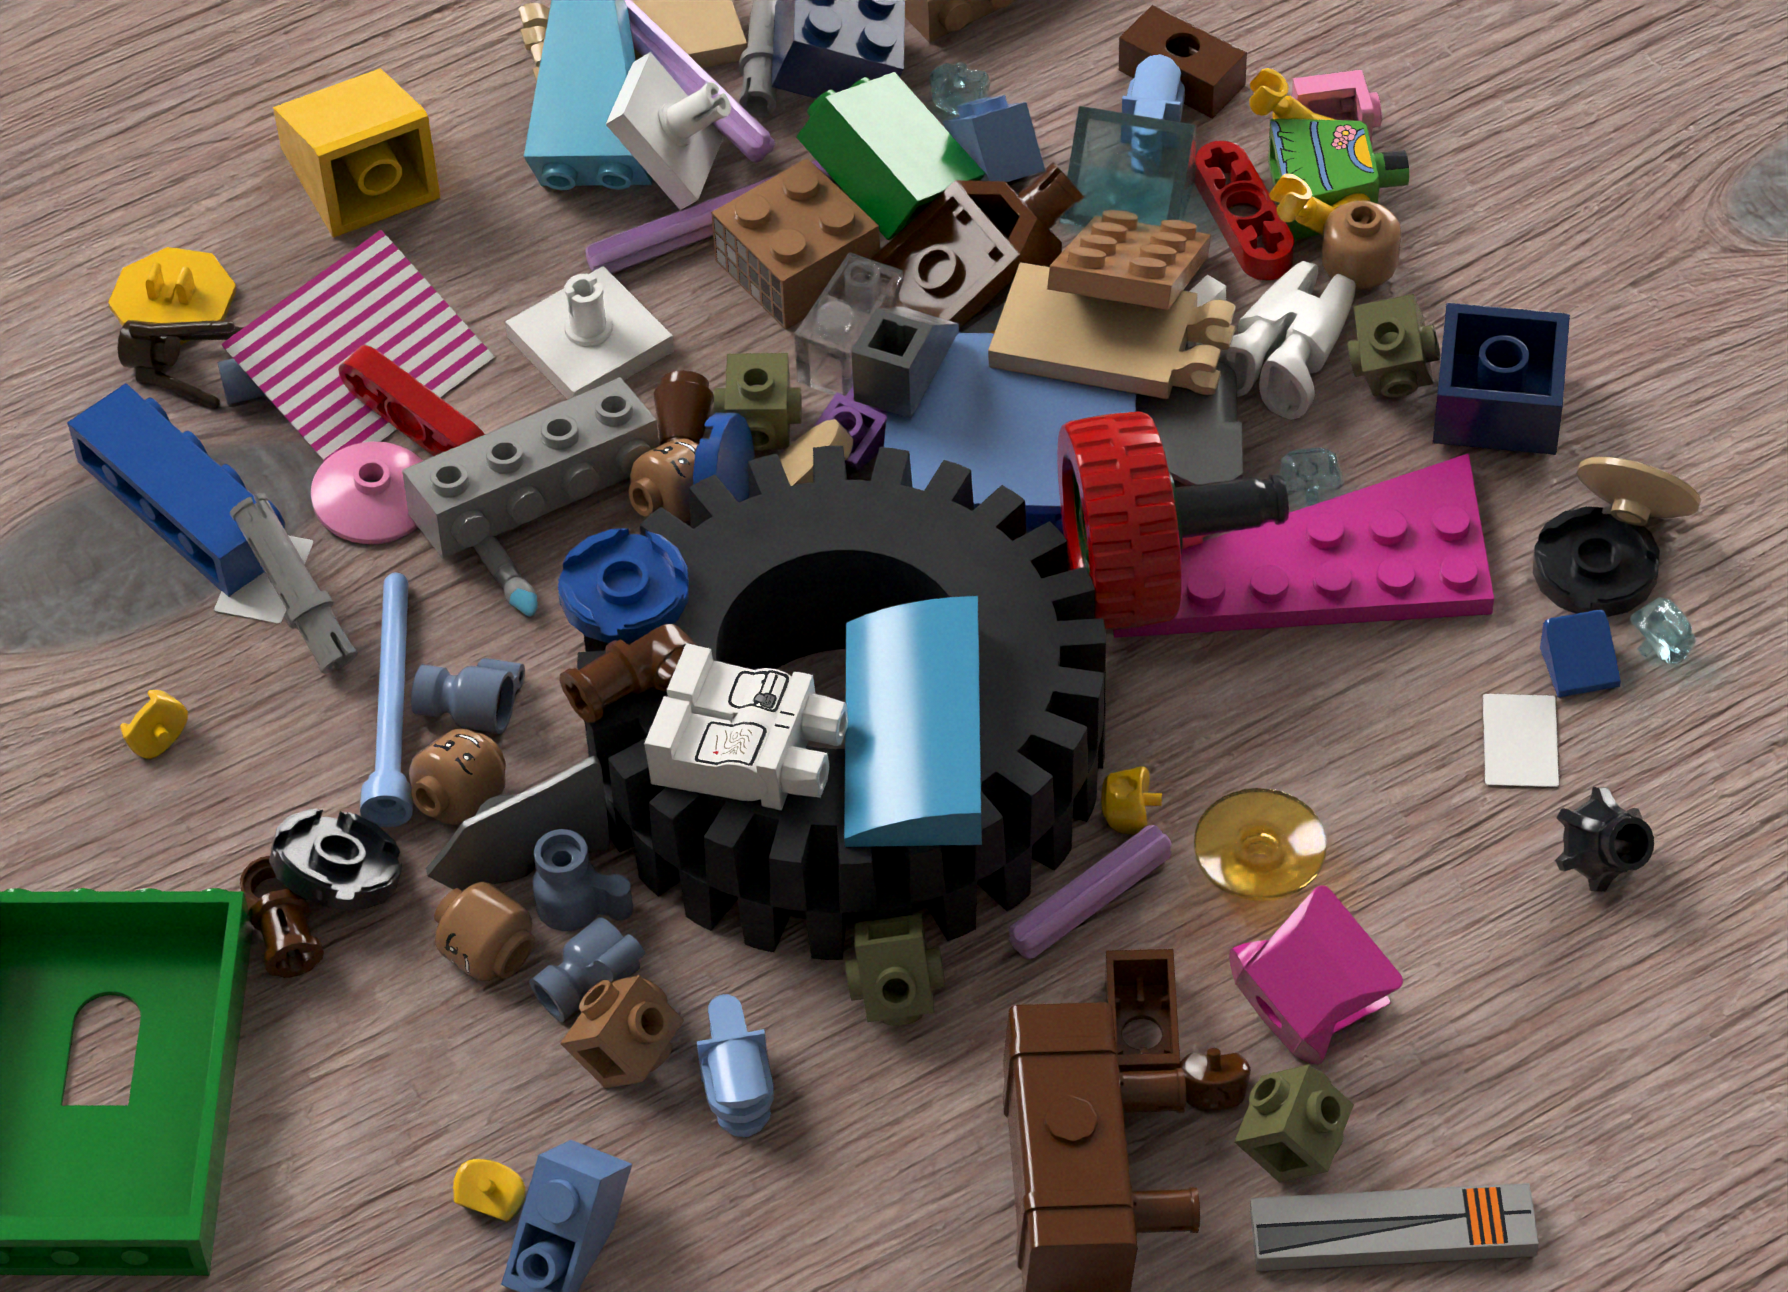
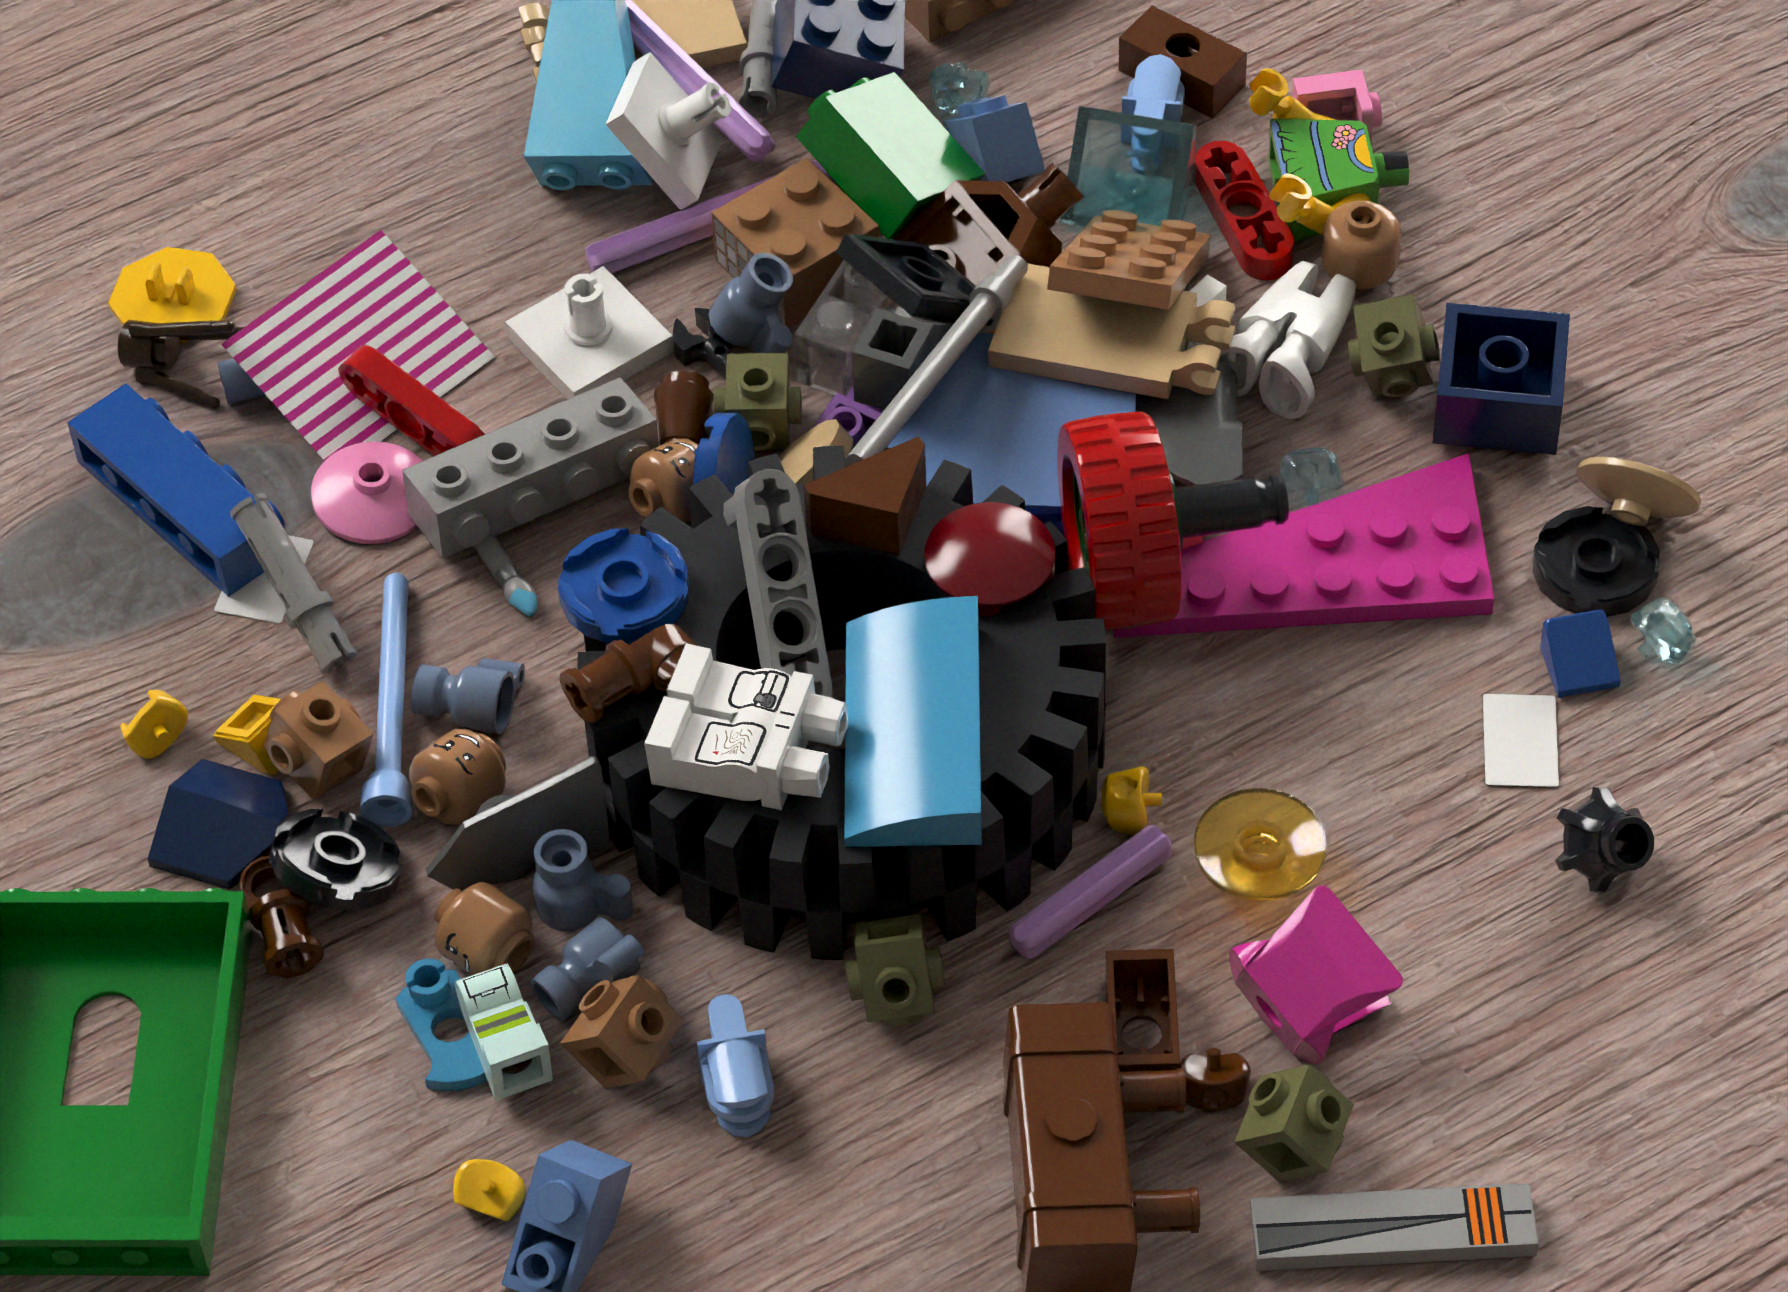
(217, 823): none -> dark blue slope
(247, 731): none -> yellow slope
(317, 739): none -> medium nougat brick
(359, 150): yellow slope -> none
(424, 1004): none -> dark azure piece
(503, 1031): none -> light aqua leg
(691, 347): none -> black bar
(749, 306): none -> sand blue piece
(772, 596): none -> light grey beam
(869, 500): none -> reddish brown slope
(910, 276): none -> black tile
(986, 302): none -> light grey bar
(990, 554): none -> dark red dish

